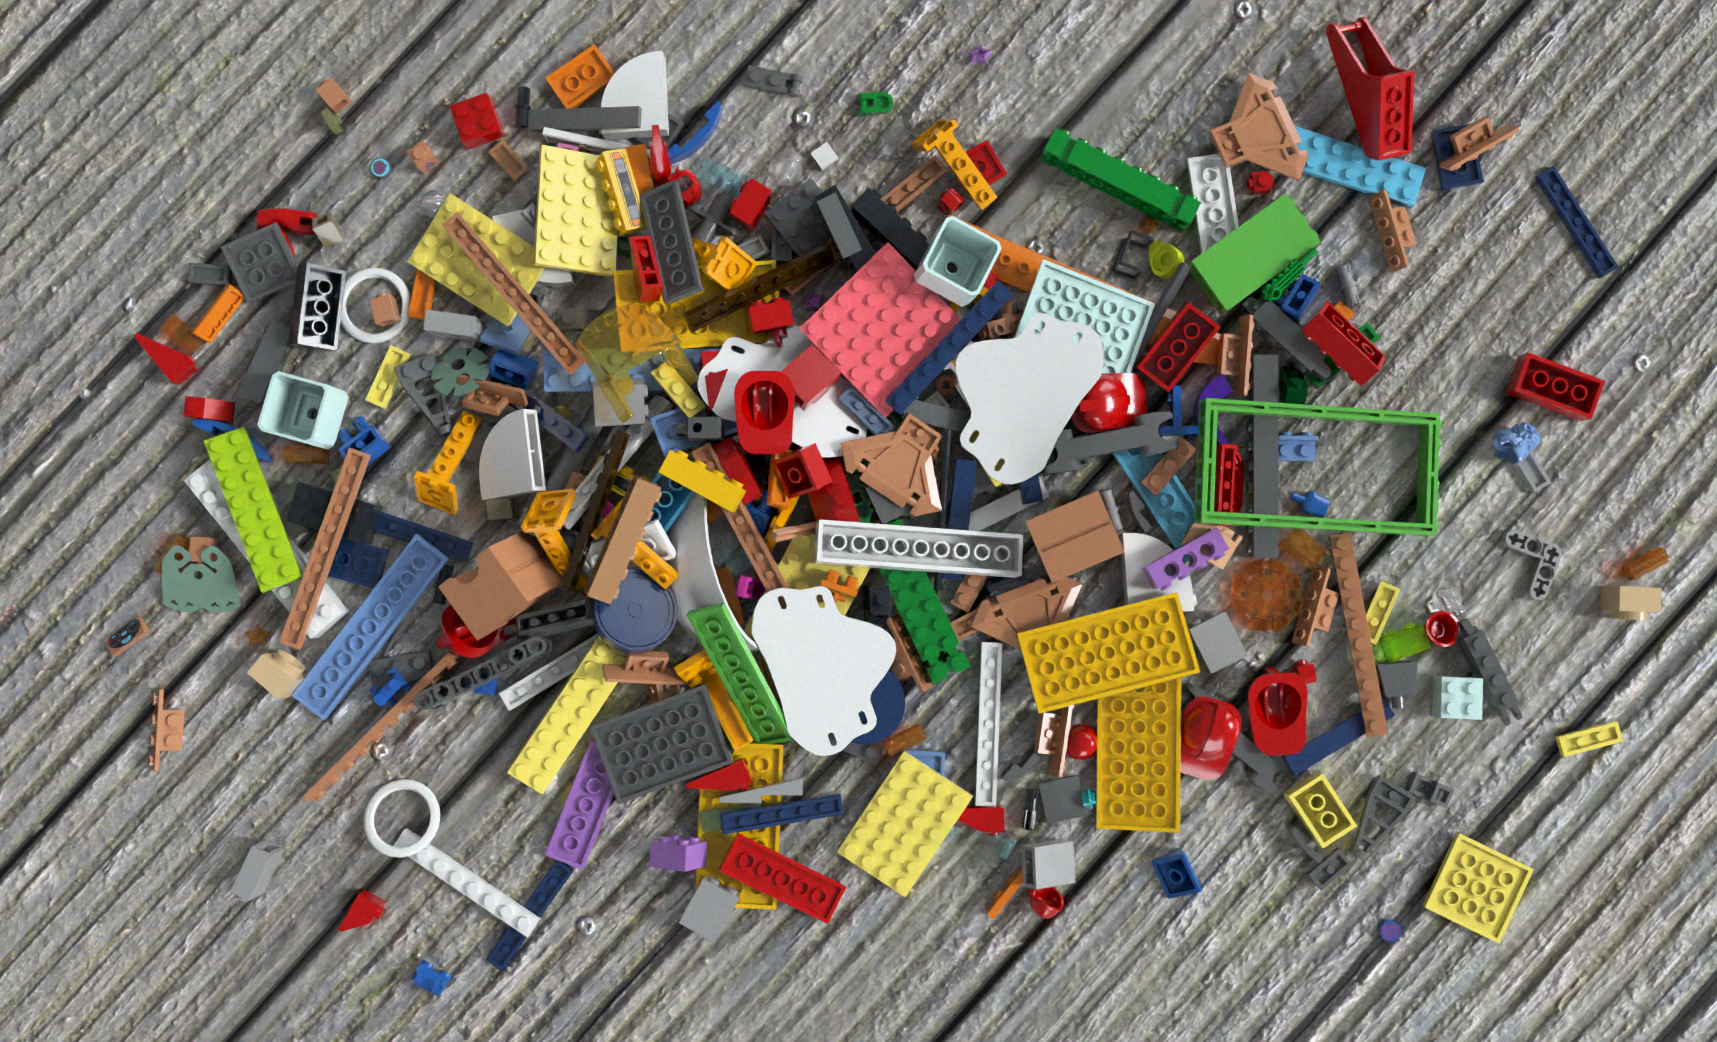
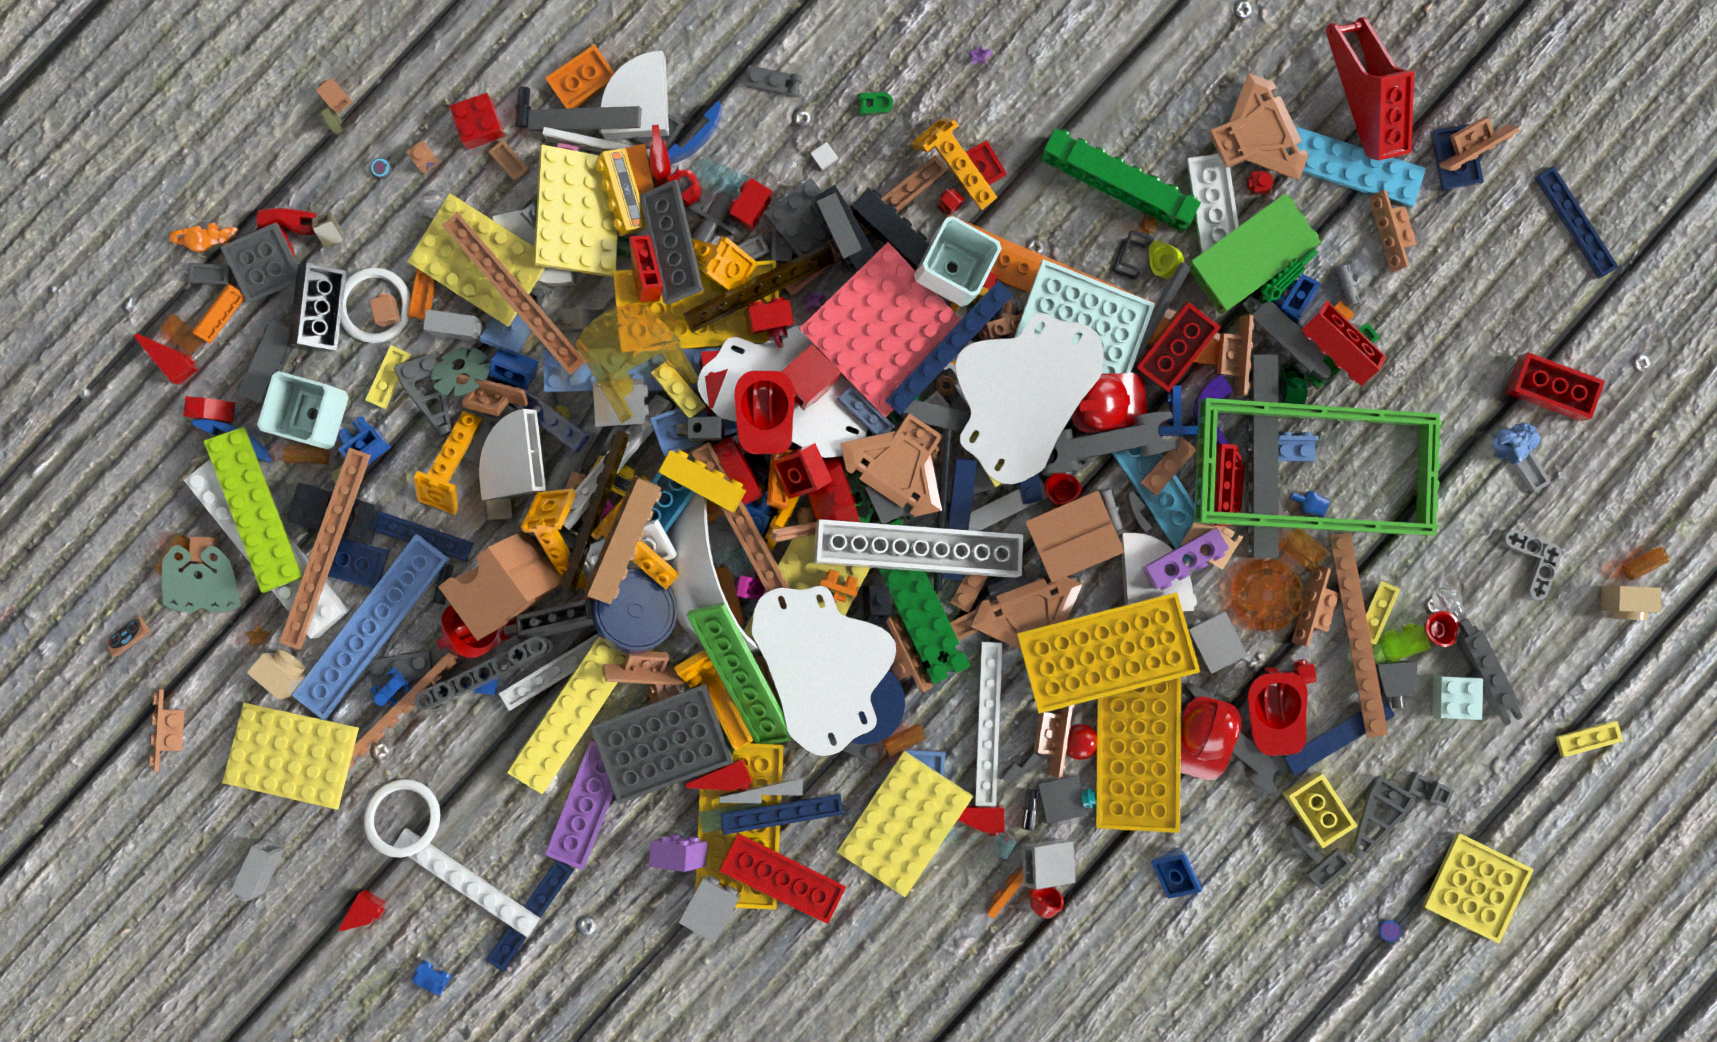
(203, 239): none -> orange animal
(290, 755): none -> light yellow plate
(805, 515): none -> tan cone
(1062, 488): none -> red helmet

